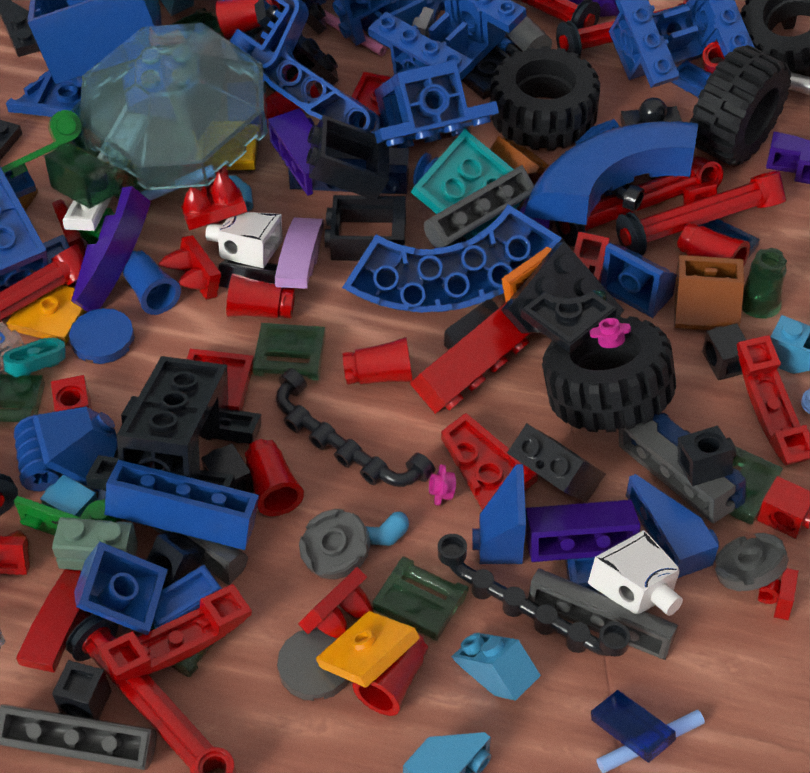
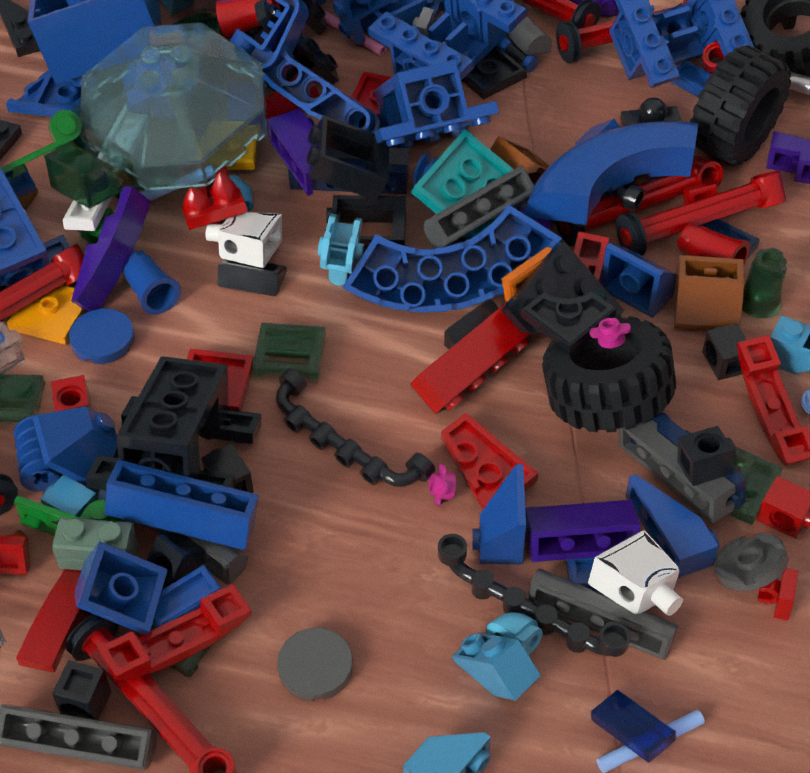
(34, 356): teal plate -> none
(72, 236): red tile -> none
(198, 267): red tile -> none
(258, 298): red plant -> none
(272, 479): red plant -> none
(299, 253): lavender slope -> none
(334, 544): dark grey tile -> none
(340, 248): none -> medium azure hinge
(349, 597): red tile -> none
(367, 648): light orange plate -> none
(378, 363): red plant -> none
(389, 689): red plant -> none
(390, 531): dark azure arm -> none
(416, 606): clear green plate -> none
(517, 627): none -> medium azure piece
(551, 75): black tyre -> none
(556, 463): black window -> none

